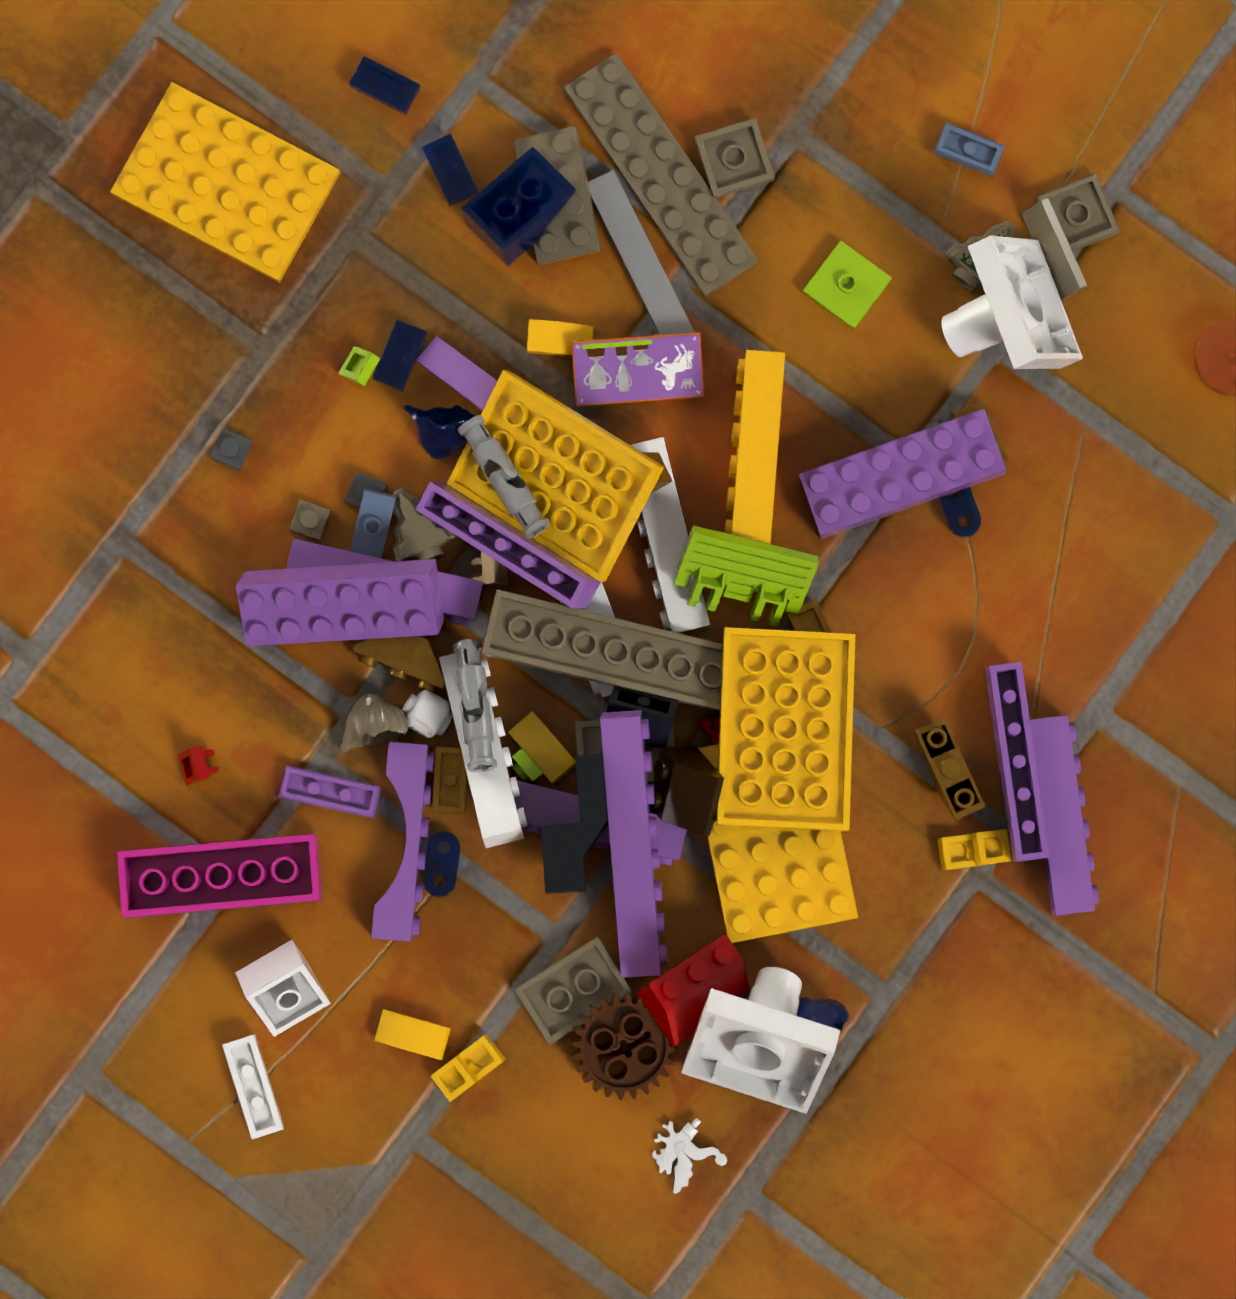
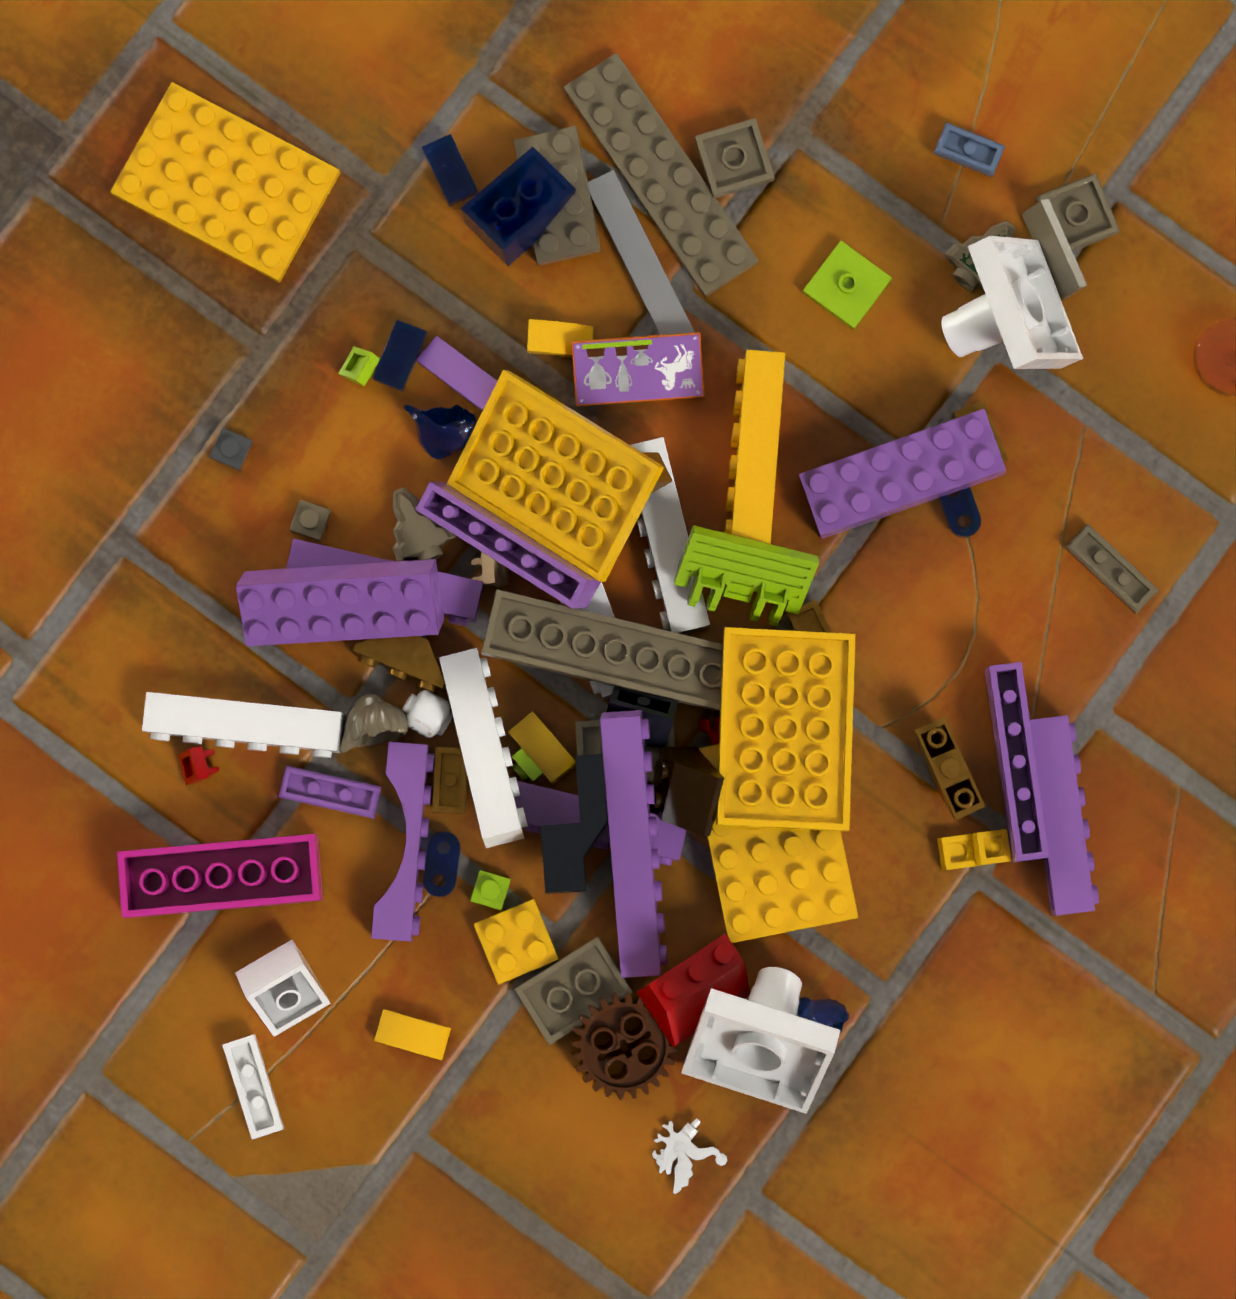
(242, 723): none -> white brick
(356, 490): dark grey plate -> none
(372, 523): sand blue plate -> none
(384, 85): clear blue plate -> none
(468, 1067): yellow slope -> none
(472, 686): light grey piece -> none
(490, 890): none -> lime plate
(506, 480): light grey piece -> none
(516, 941): none -> yellow plate
(1111, 569): none -> dark tan tile

